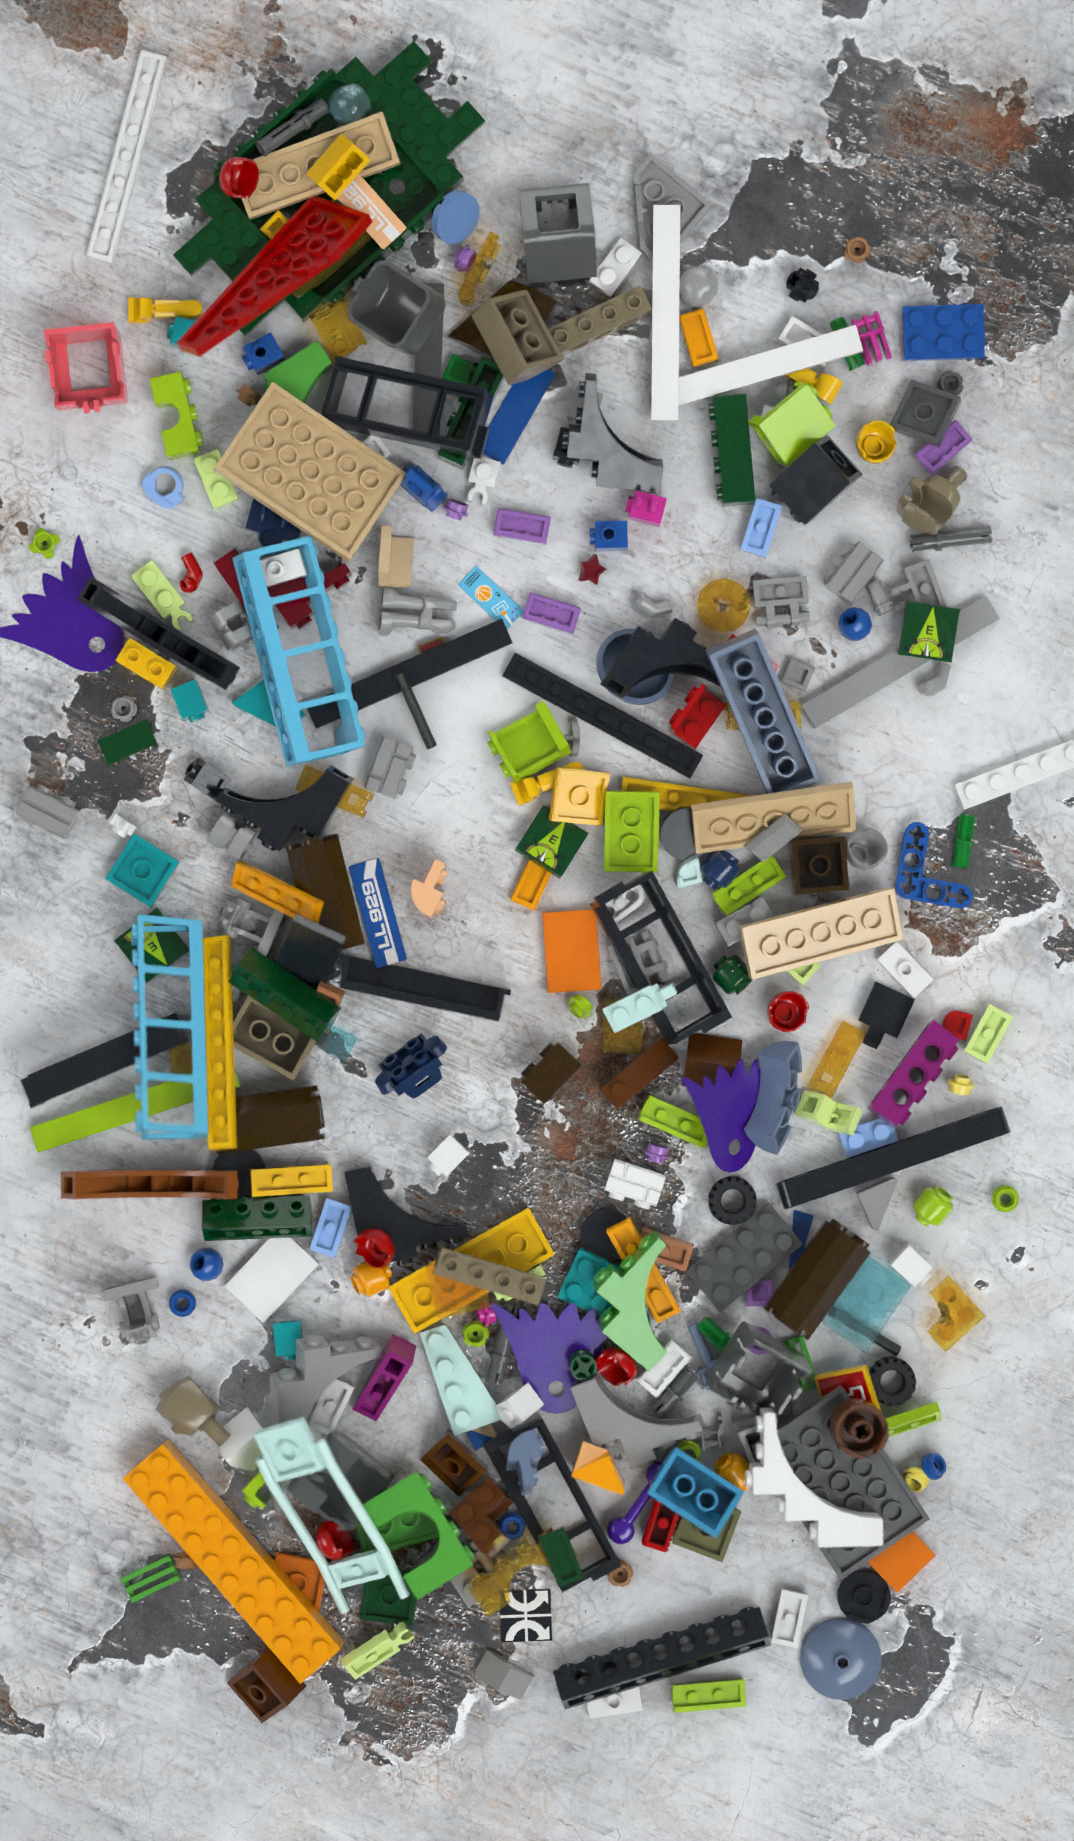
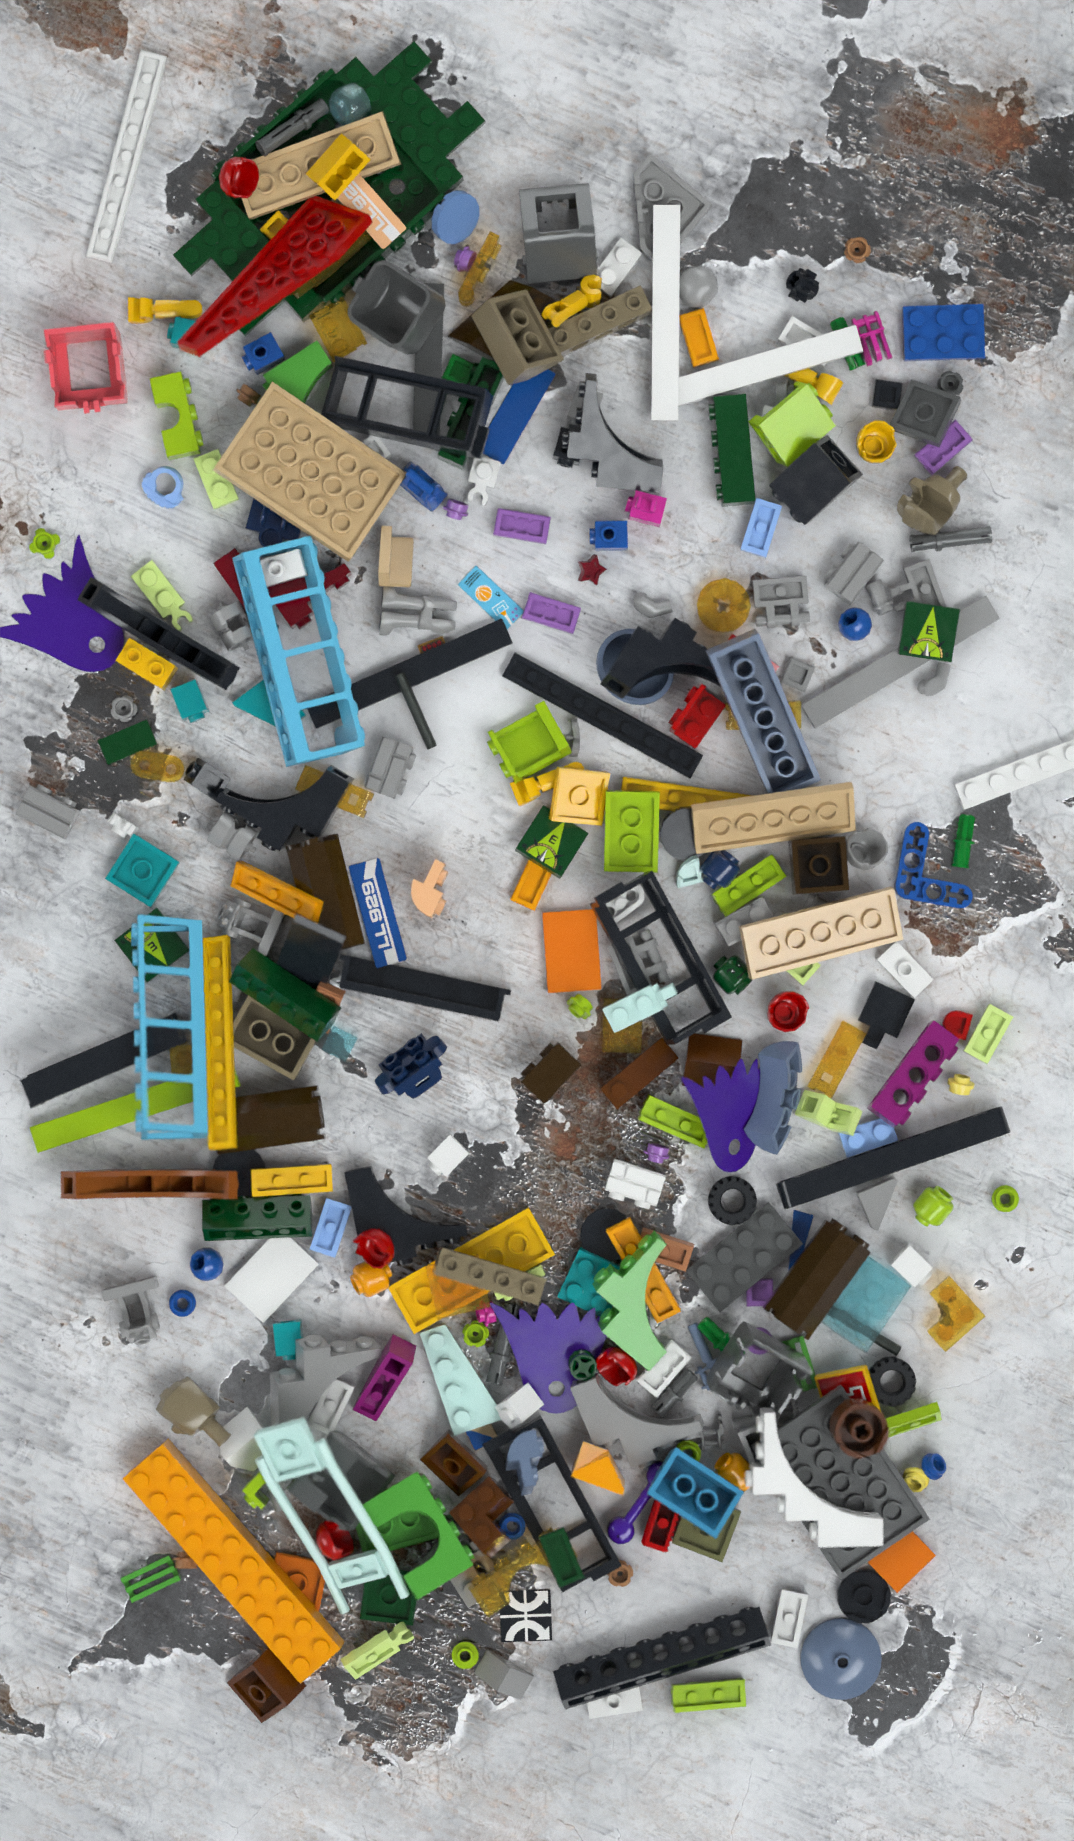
(158, 766): none -> clear yellow plate
(193, 575): red arm -> none
(465, 1646): none -> lime plate
(588, 296): none -> yellow piece
(773, 837): light grey tile -> none
(887, 394): none -> black tile

